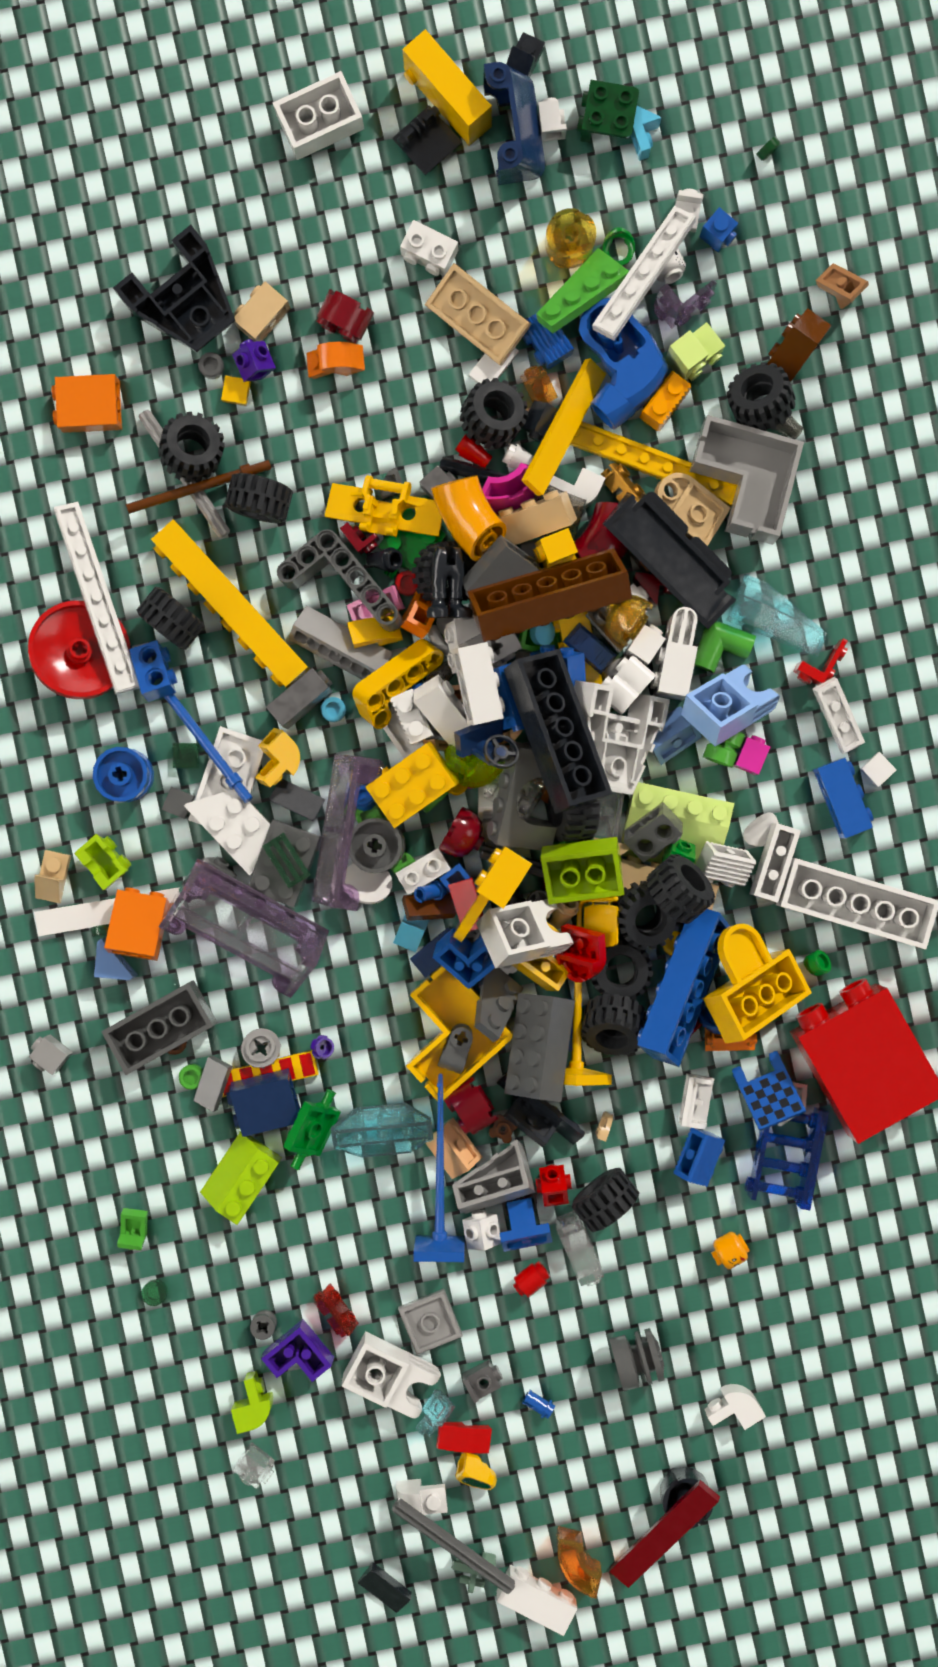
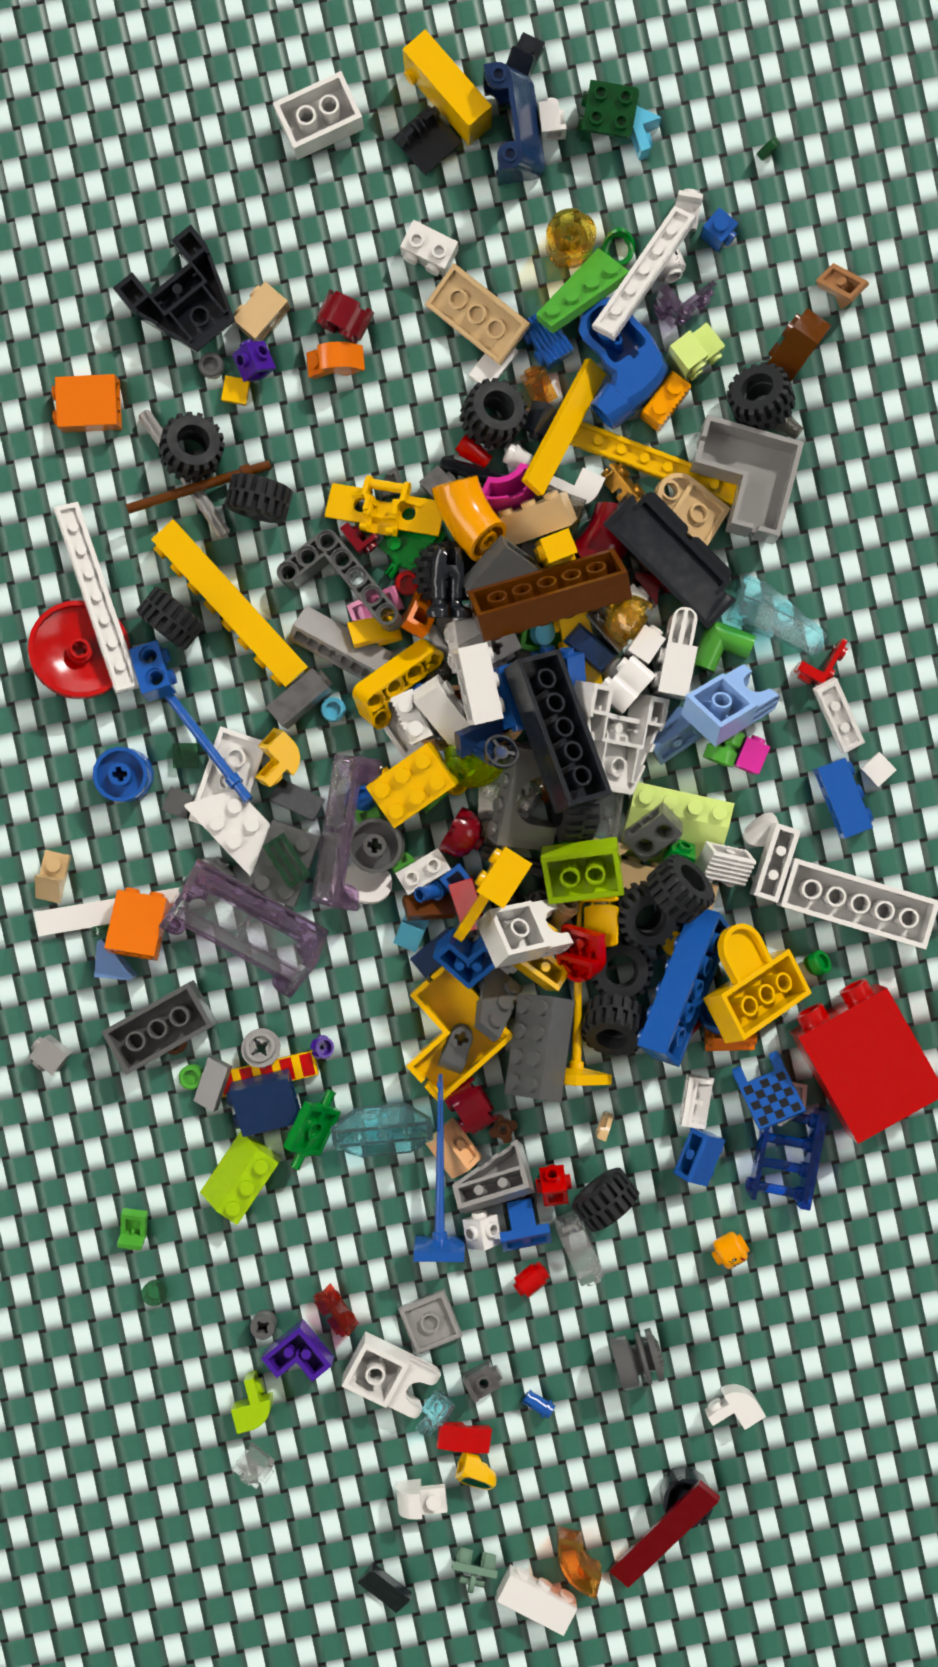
(102, 860): lime cylinder -> none
(386, 559): black cone -> none
(453, 1546): dark grey axle -> none
(540, 1119): black bracket -> none

